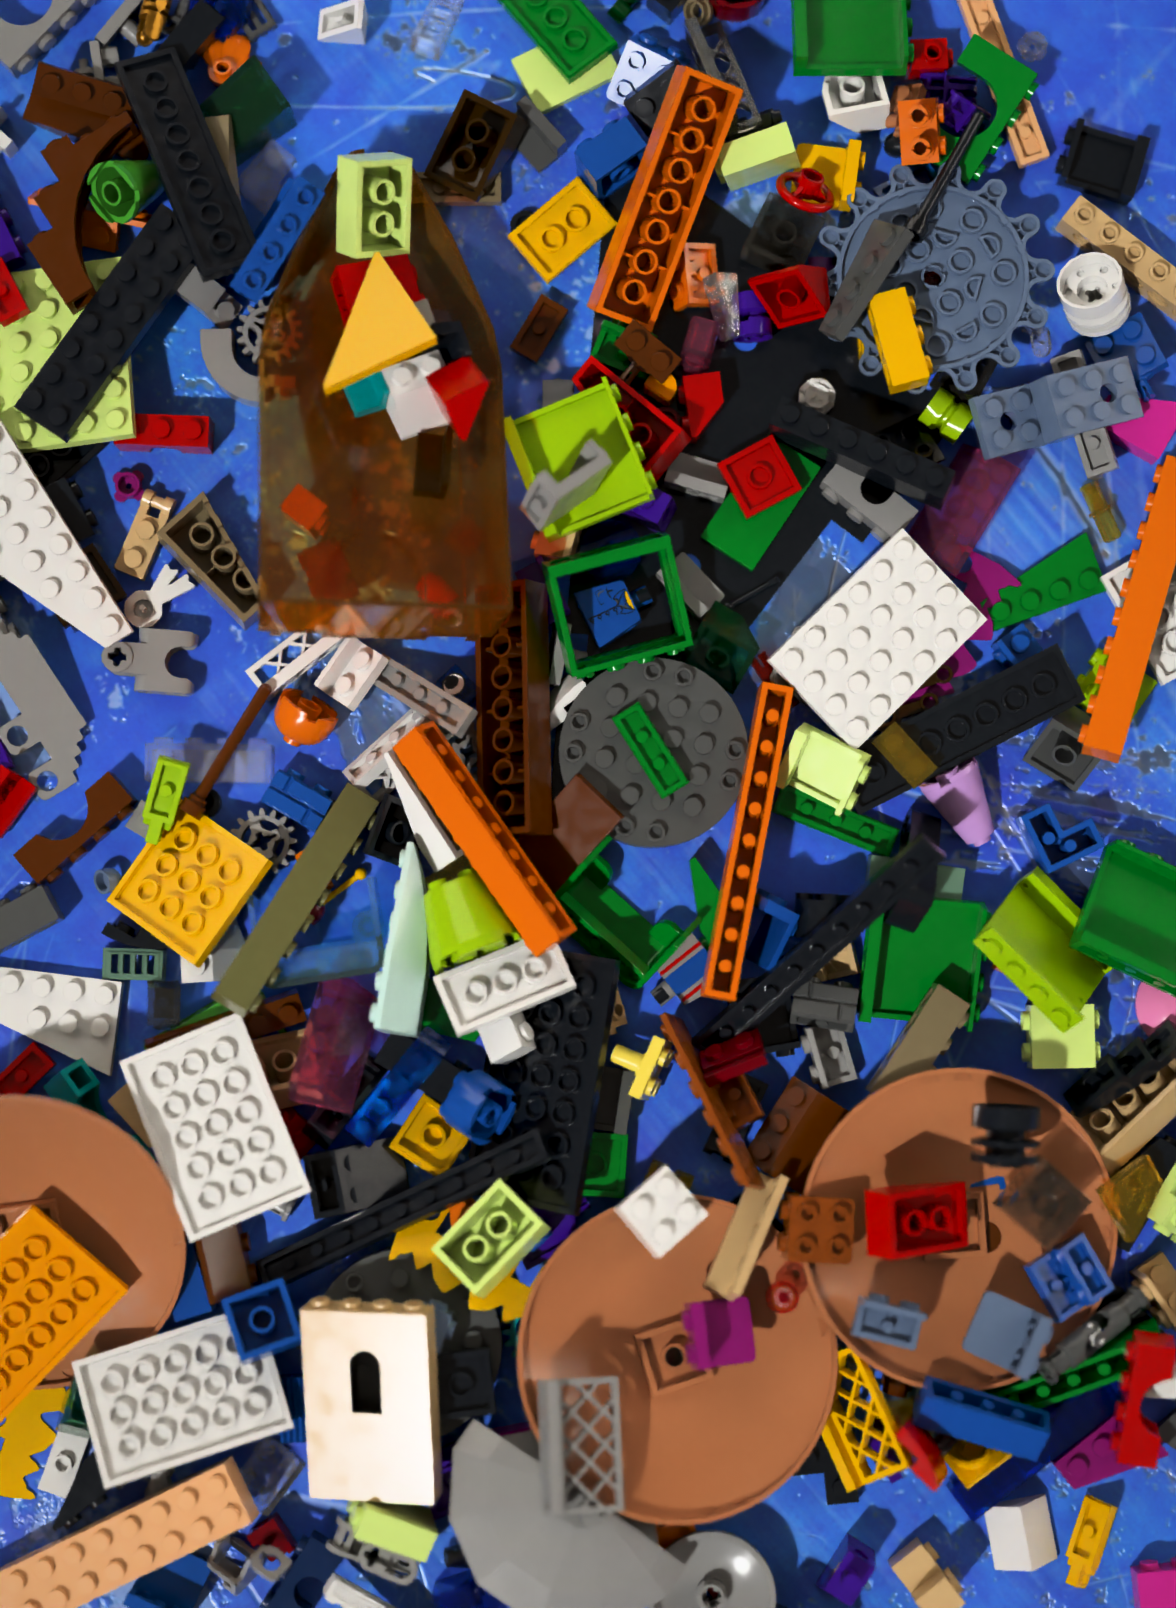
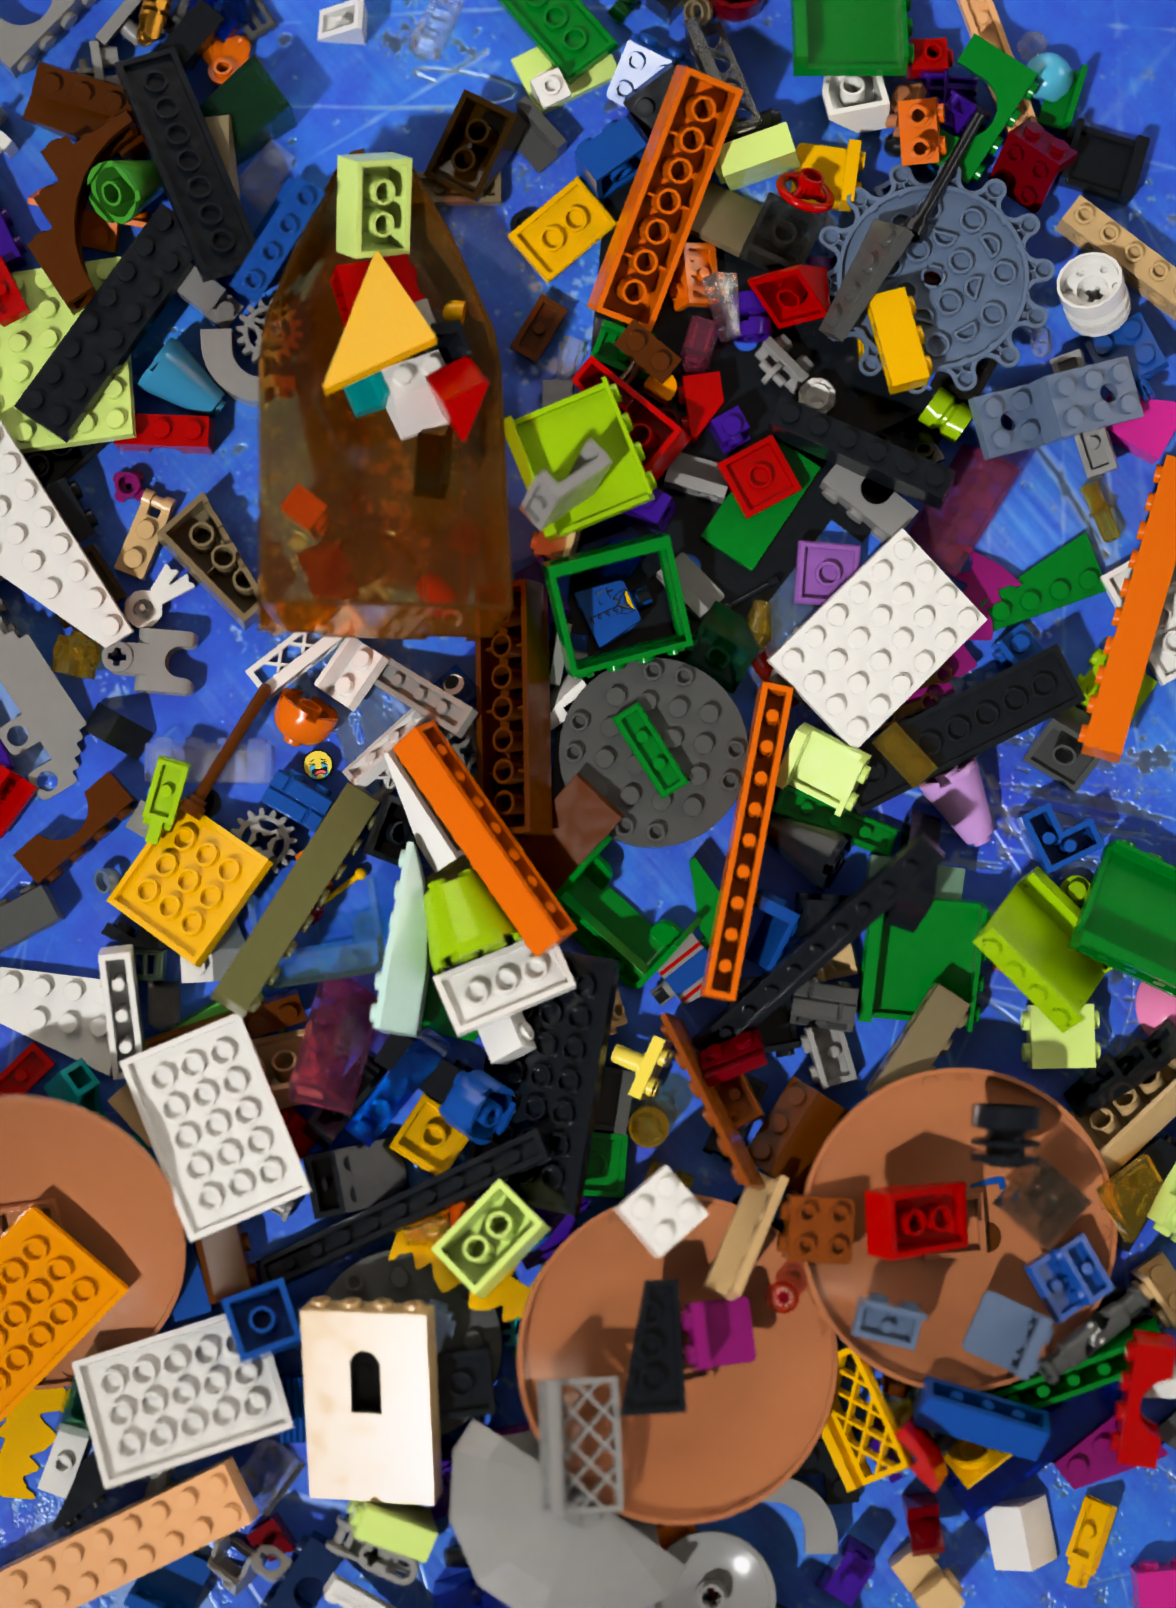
(76, 655): none -> clear yellow brick
(118, 731): none -> black slope
(121, 1004): none -> white brick
(182, 381): none -> dark azure cone
(318, 765): none -> tile
(428, 1230): none -> clear yellow cone
(454, 311): none -> yellow hinge
(549, 88): none -> white bracket
(570, 357): none -> clear cone
(648, 1126): none -> clear yellow wheel
(656, 1361): none -> black wing
(724, 219): none -> dark tan slope
(730, 429): none -> dark purple brick
(760, 622): none -> clear yellow cone
(781, 366): none -> light grey hips
(809, 848): none -> black cone
(818, 1522): none -> light grey arch
(823, 570): none -> medium lavender plate
(923, 1523): none -> dark red slope
(1031, 164): none -> dark red bracket
(1053, 76): none -> medium azure hair
(1059, 114): none -> green panel
(1075, 888): none -> lime plate

